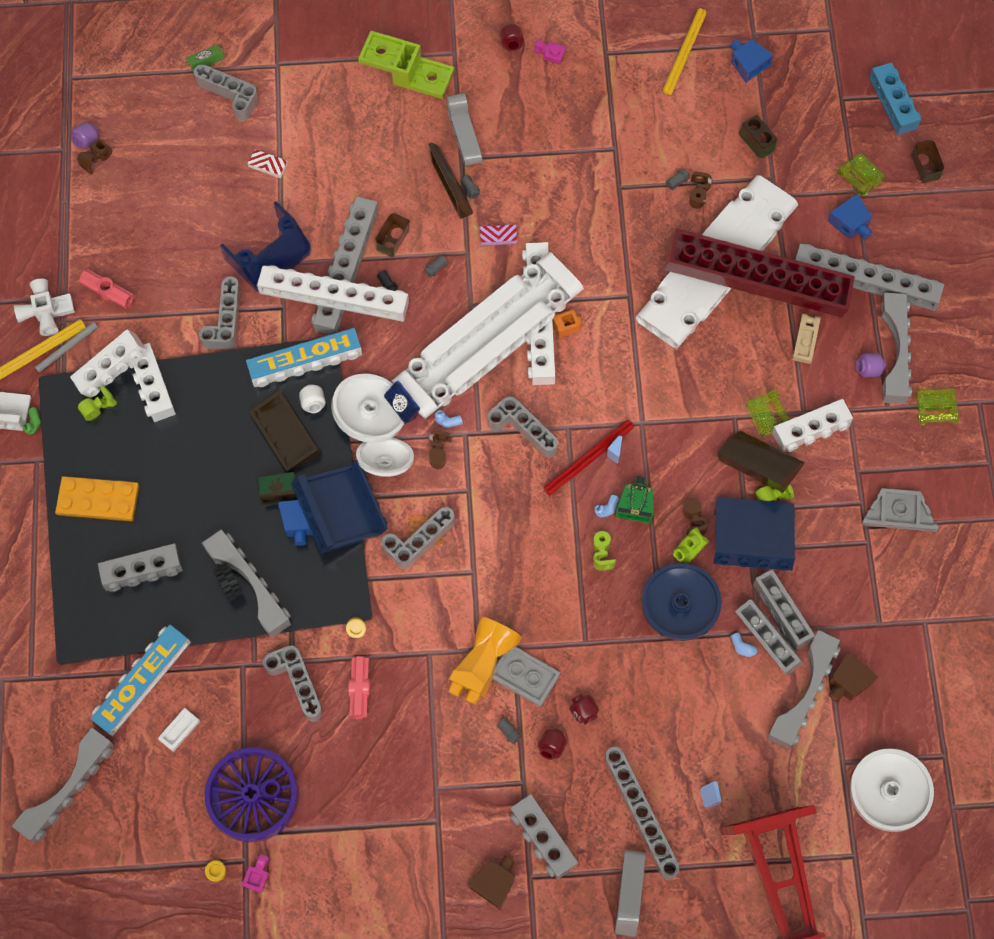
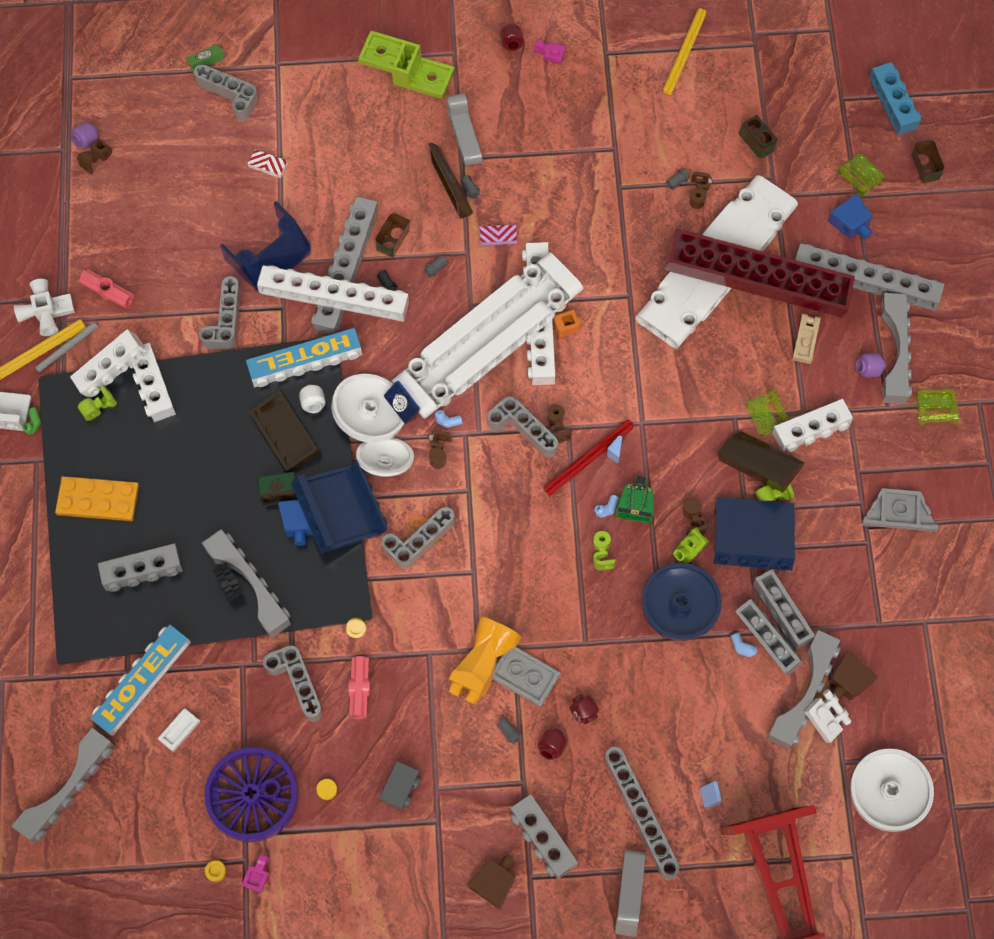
(326, 789): none -> yellow tile
(400, 787): none -> dark grey brick
(556, 419): none -> reddish brown leg
(750, 58): blue torso -> none
(823, 719): none -> white plate

